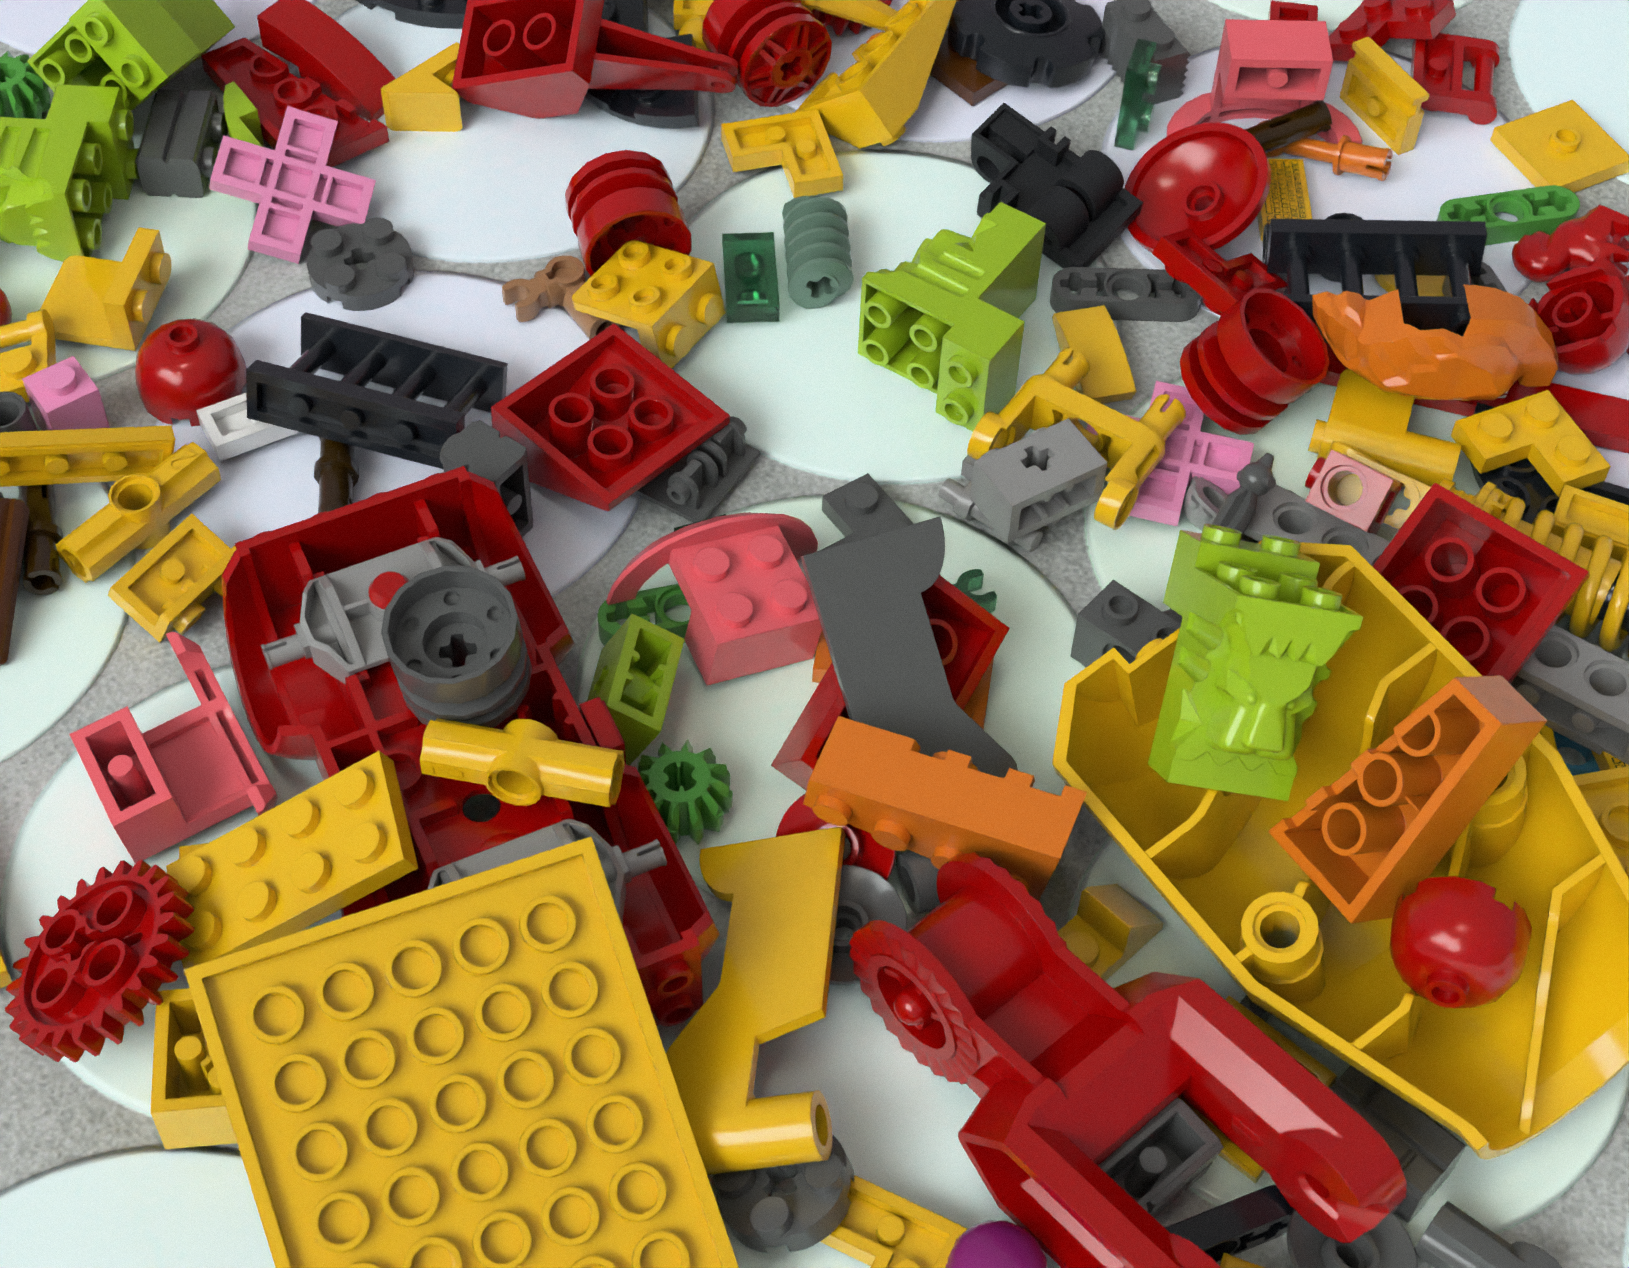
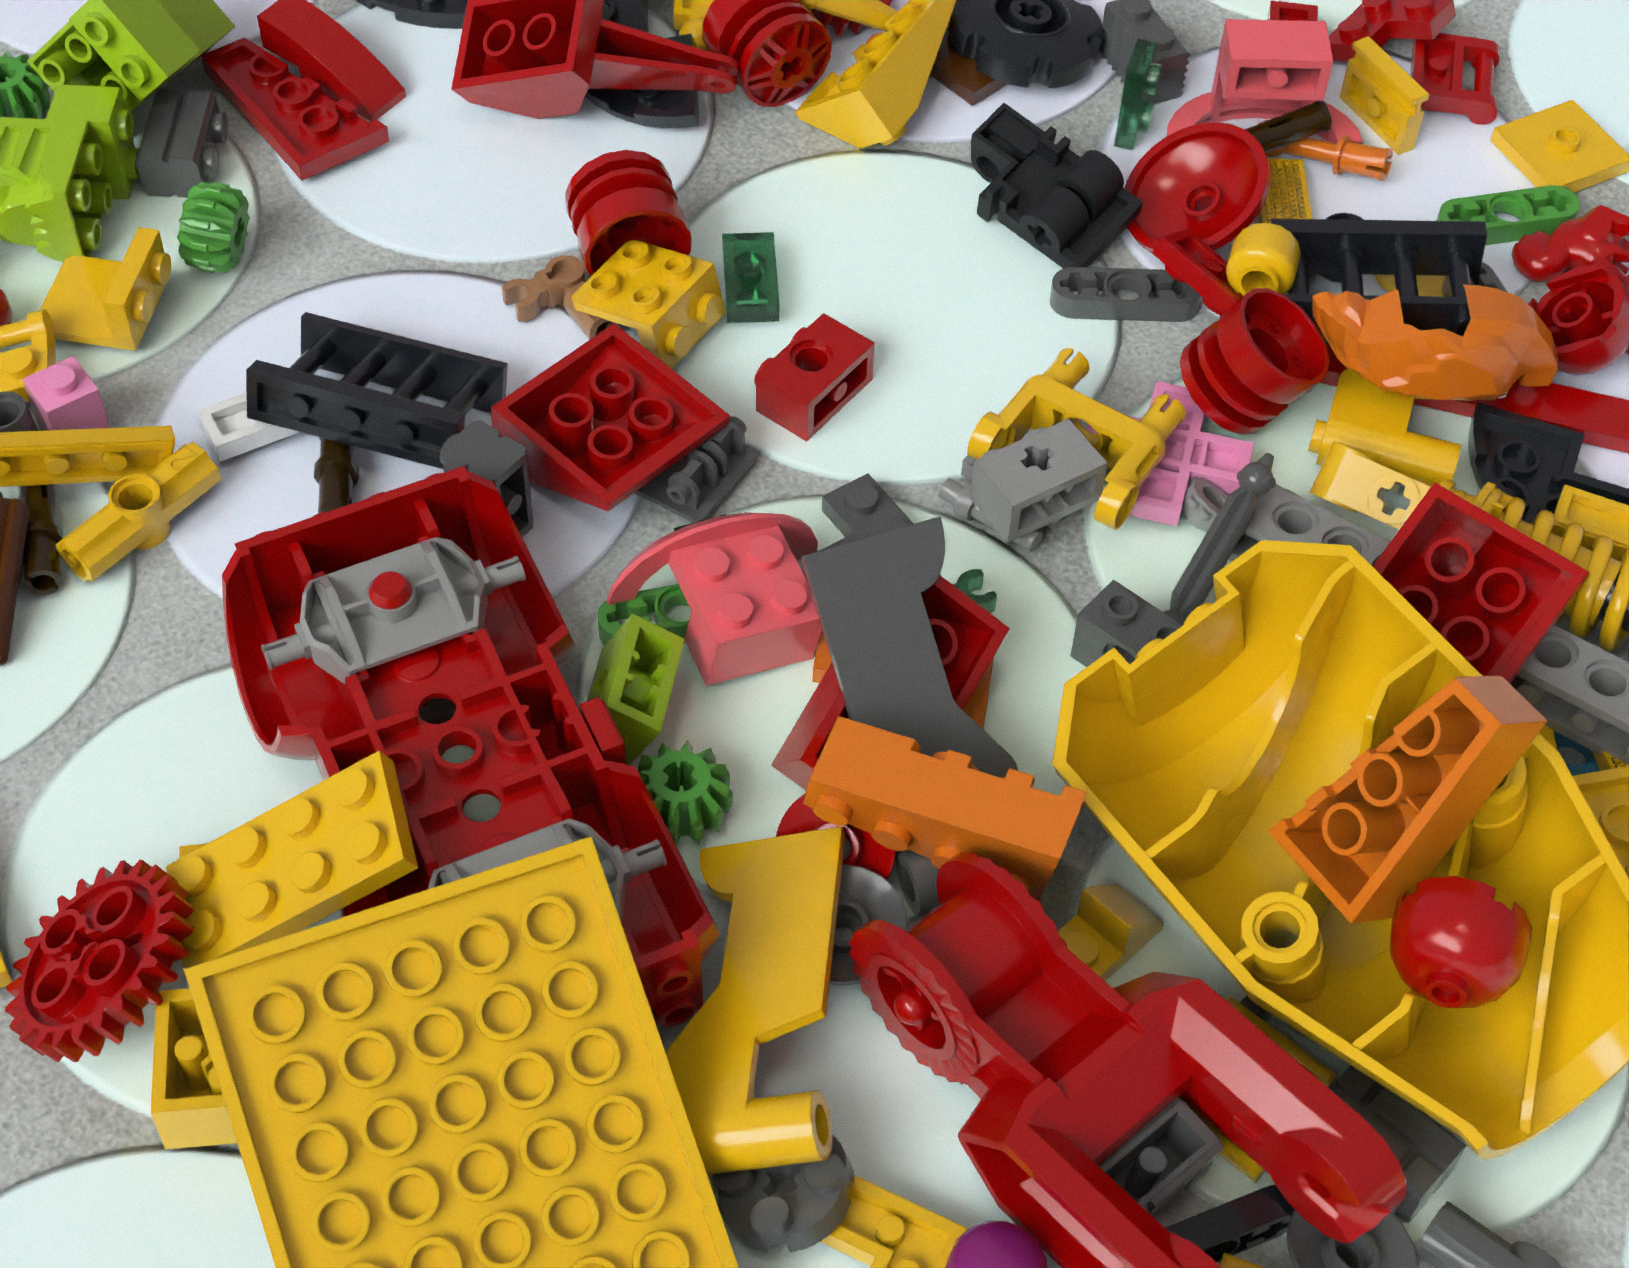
(174, 579): yellow bracket -> none
(178, 774): coral piece -> none
(187, 369): red cylinder -> none
(213, 227): none -> bright green gear
(241, 116): lime slope -> none
(291, 184): bright pink plate -> none
(338, 250): dark grey plate -> none
(425, 96): yellow slope -> none
(452, 621): dark grey wheel -> none
(522, 762): yellow piece -> none
(789, 140): yellow plate -> none
(814, 376): none -> red brick
(816, 250): sand green piece -> none
(956, 313): lime brick -> none
(1096, 337): yellow slope -> none
(1244, 661): lime brick -> none
(1263, 258): none -> yellow head
(1376, 498): brick -> none
(1536, 431): yellow plate -> none

